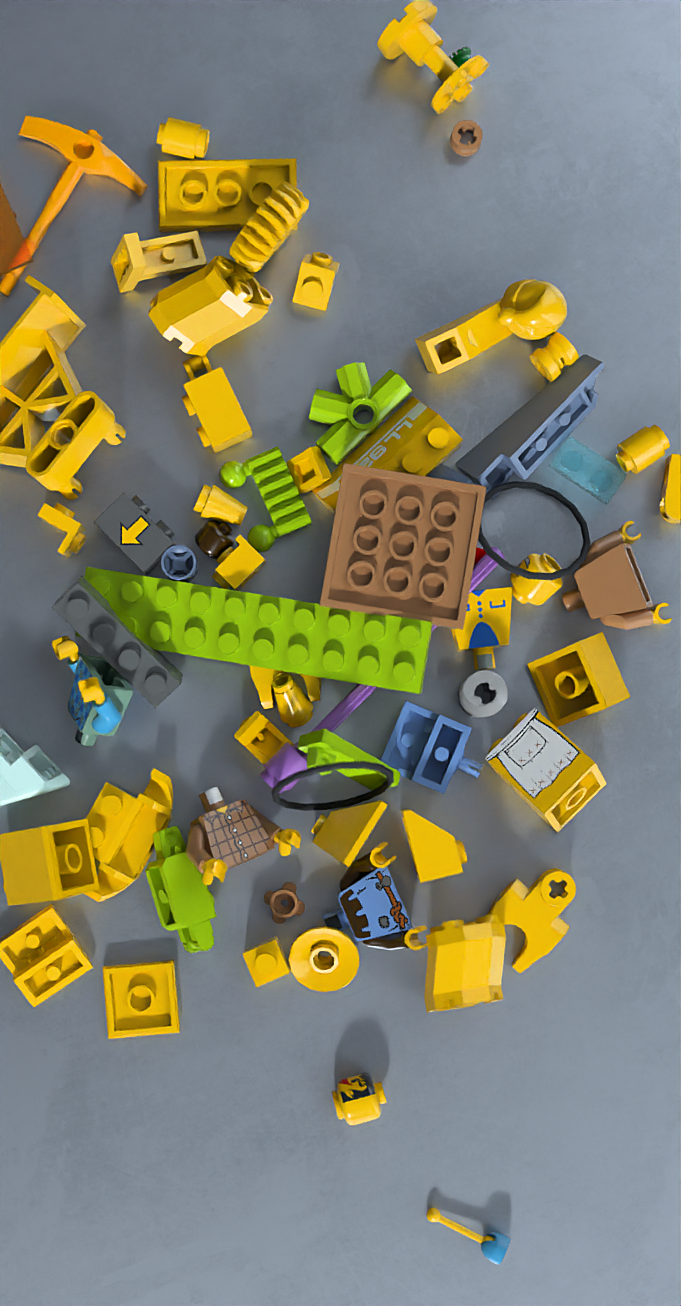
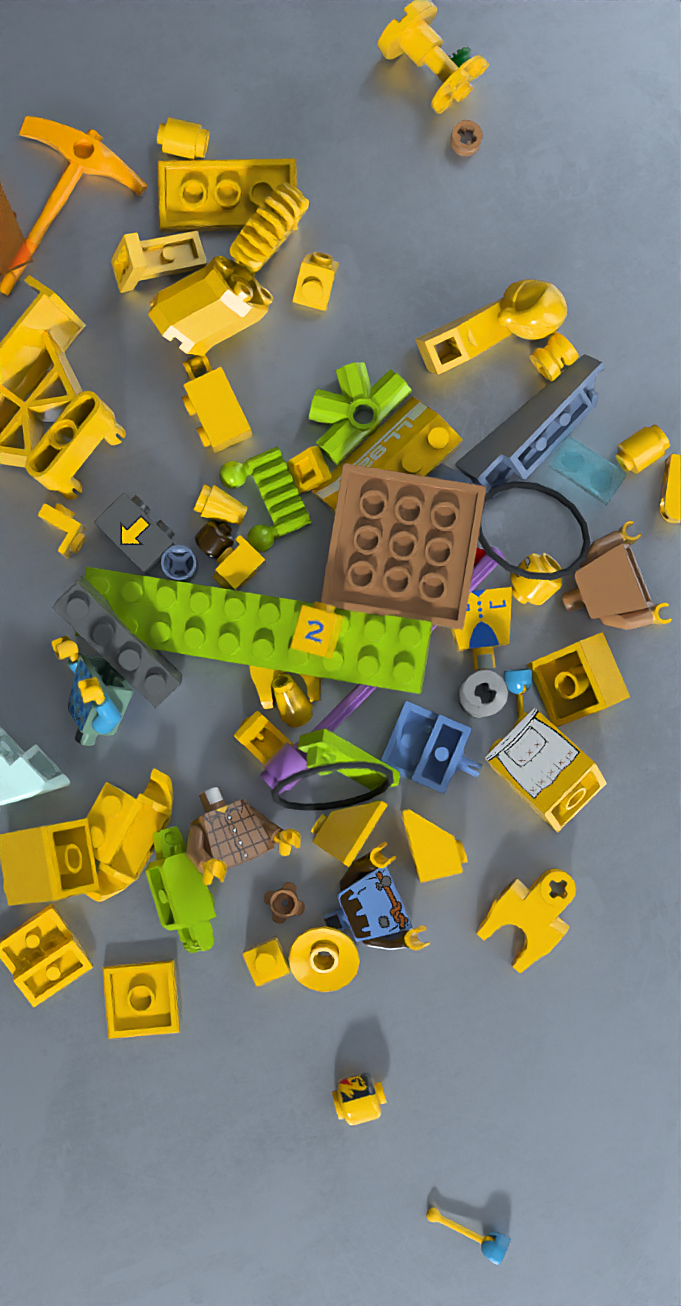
(317, 630): none -> yellow brick
(464, 963): yellow brick -> none
(518, 682): none -> dark azure hinge

